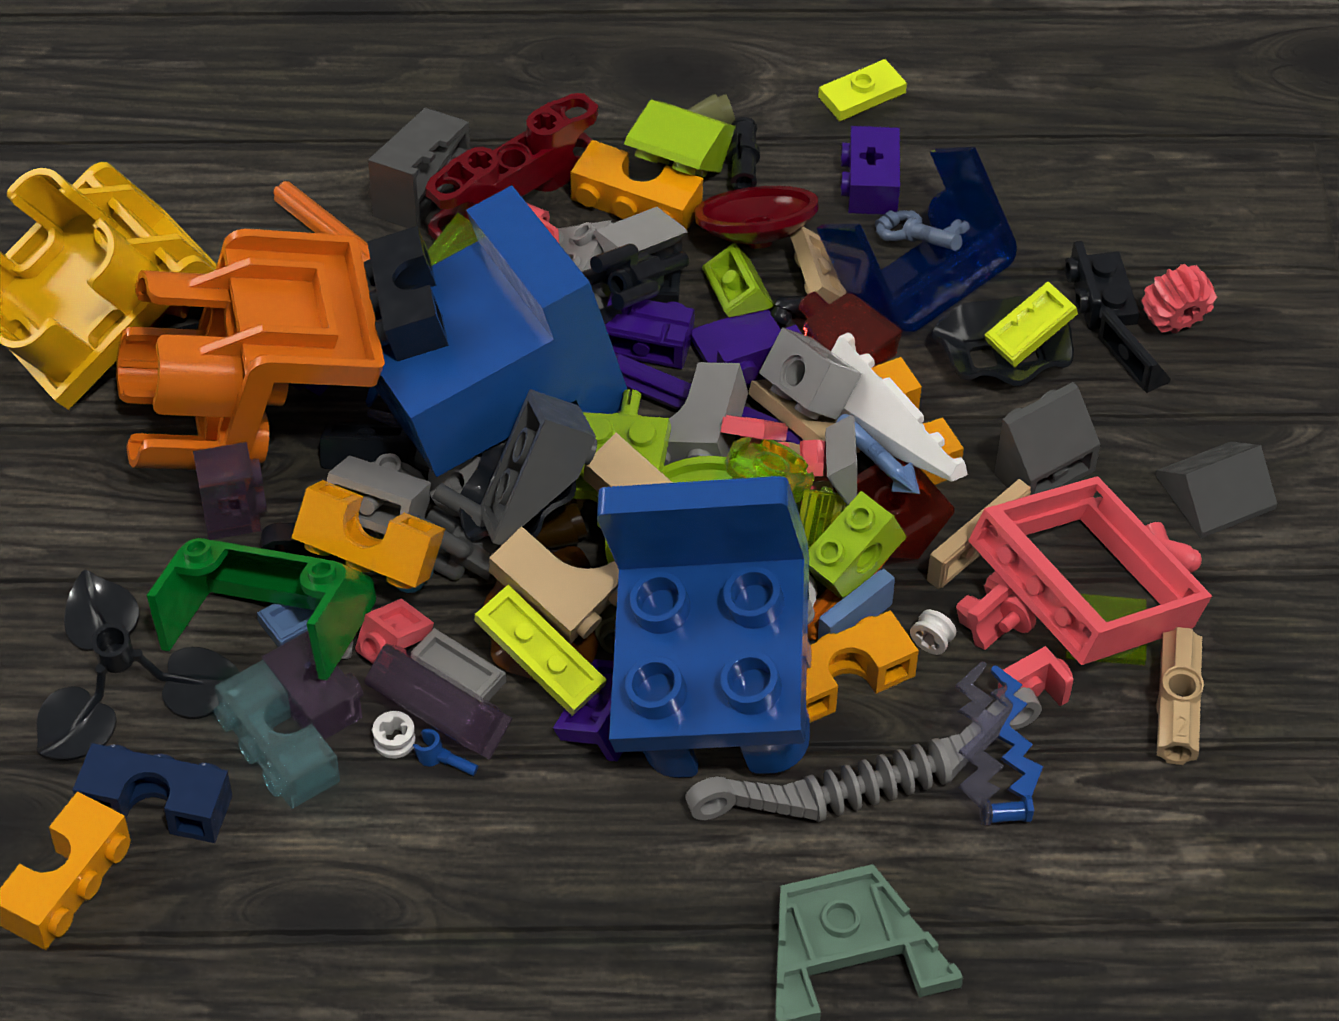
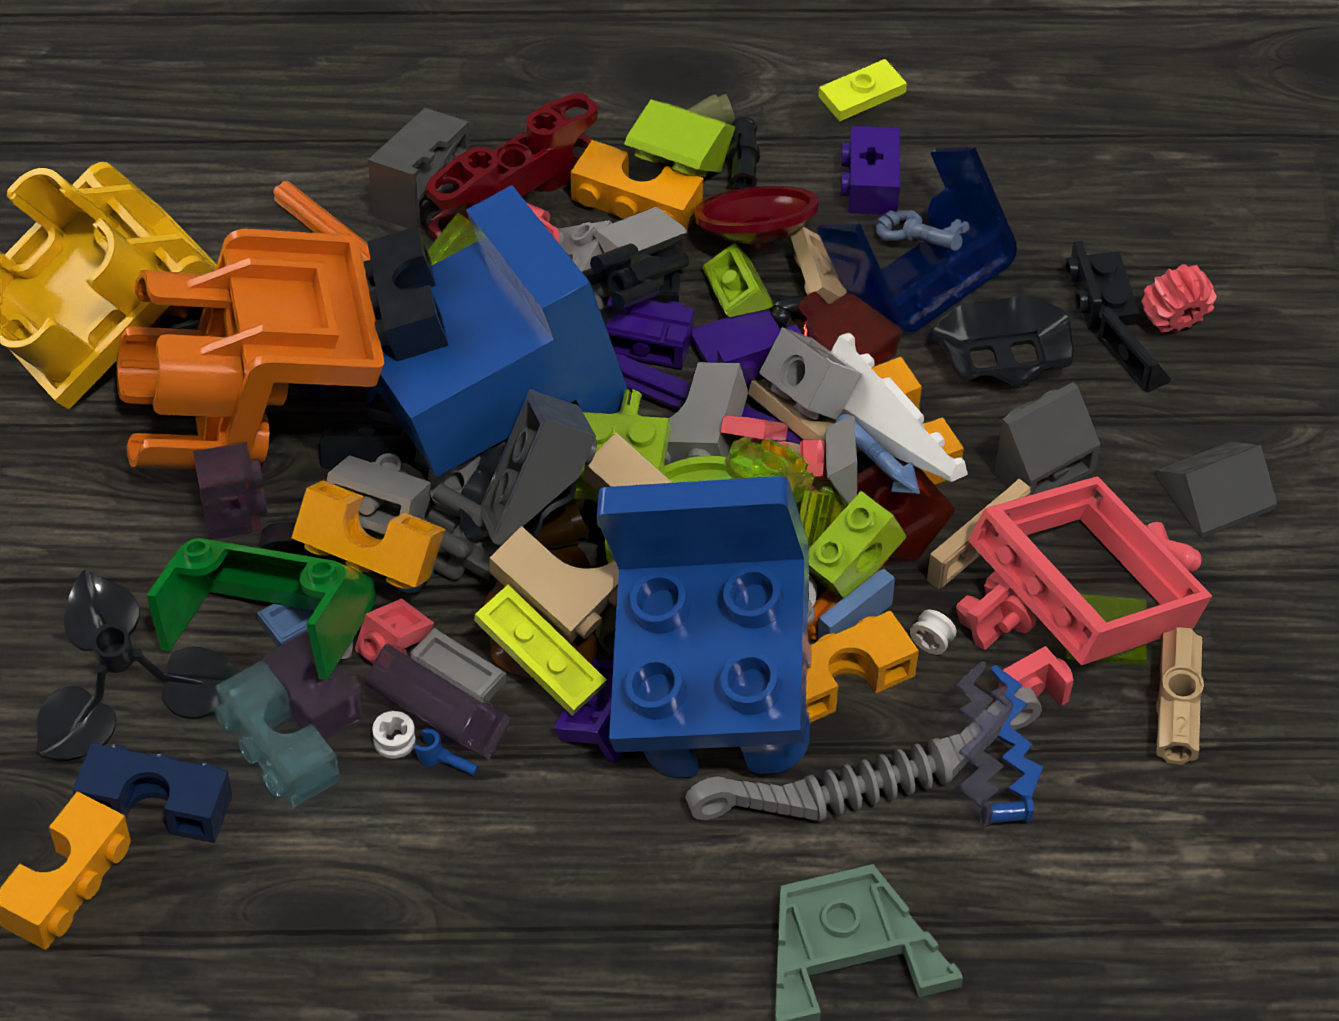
(1031, 324): neon yellow plate -> none

